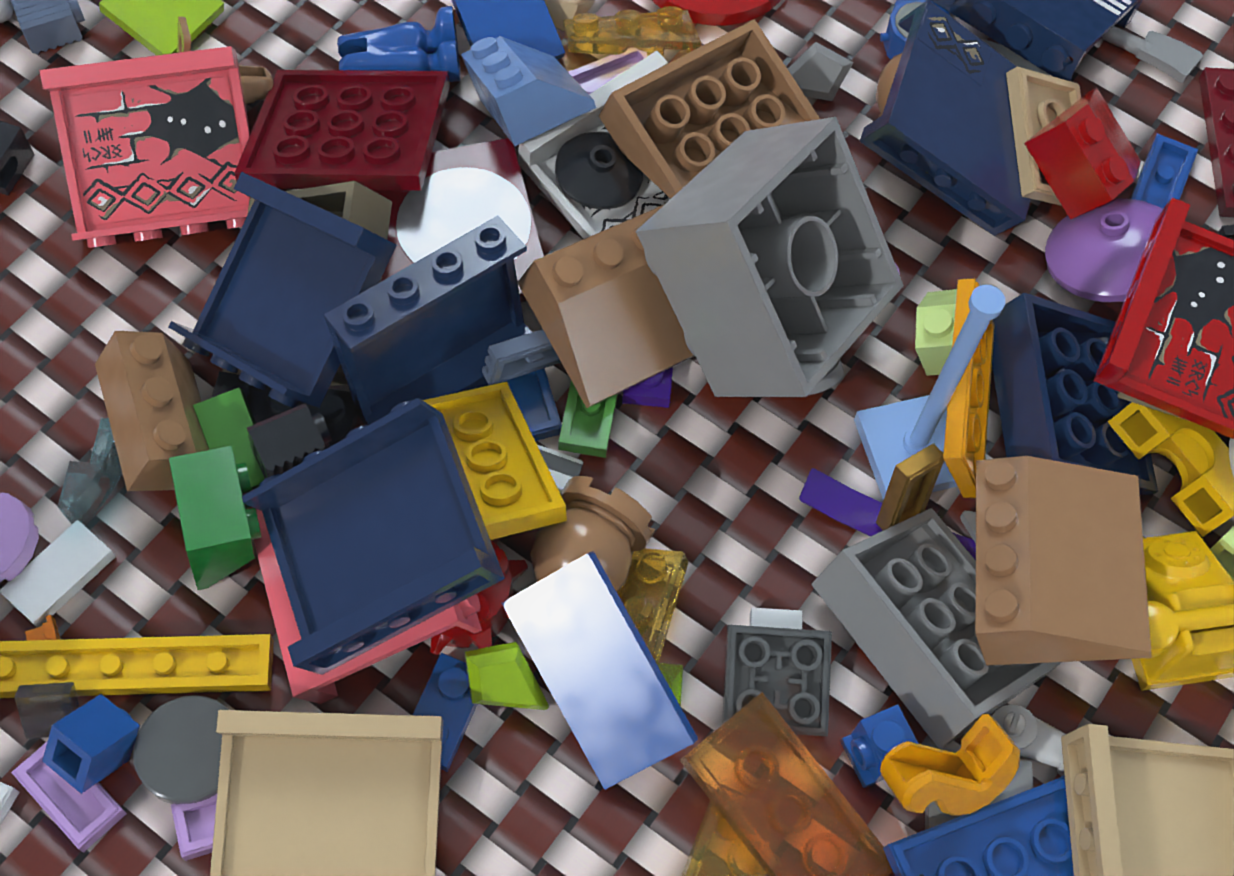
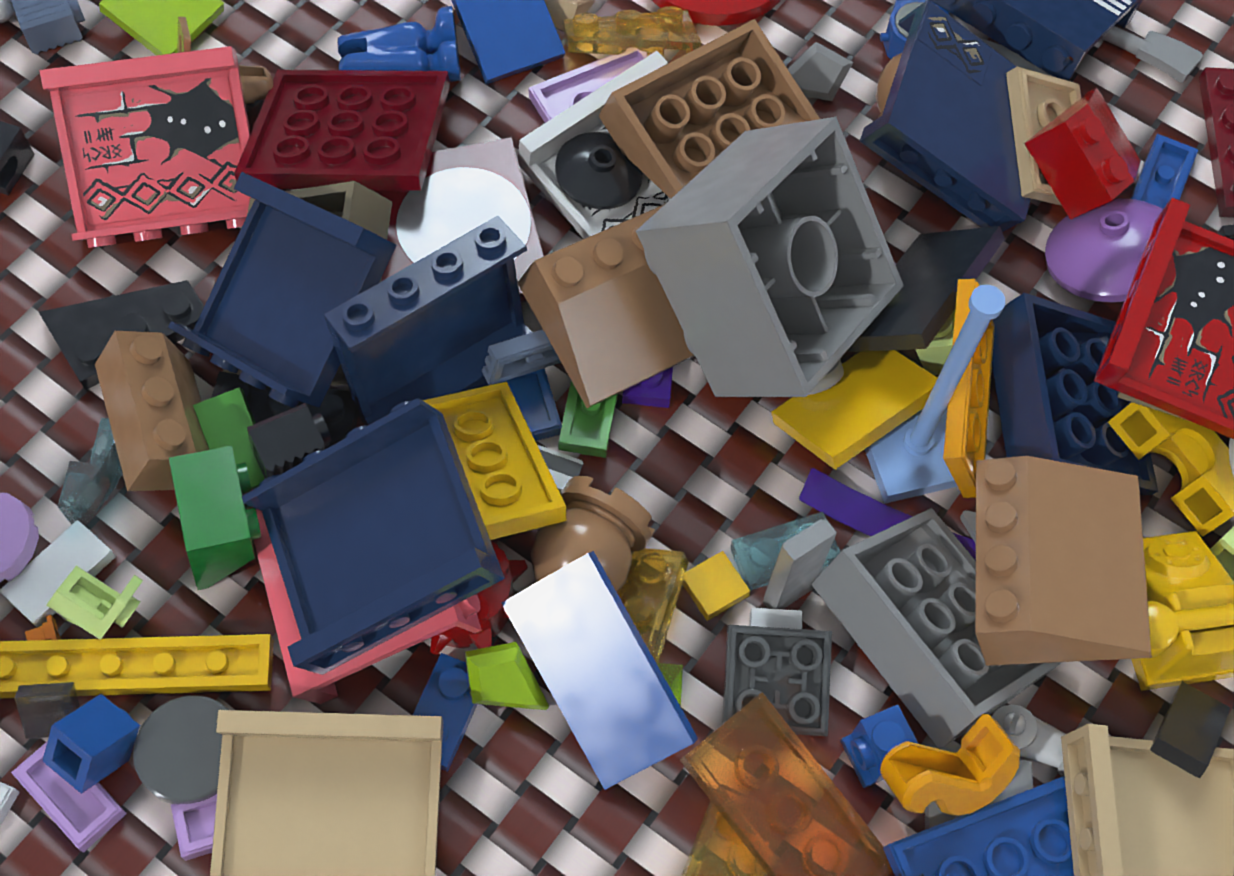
(87, 327): none -> black wing
(92, 603): none -> yellowish green bracket
(524, 88): medium blue slope -> none
(715, 585): none -> yellow tile
(759, 551): none -> clear light blue plate
(799, 565): none -> light grey tile
(865, 405): none -> yellow tile
(910, 487): pearl gold tile -> none
(929, 291): none -> black tile
(1190, 730): none -> black tile

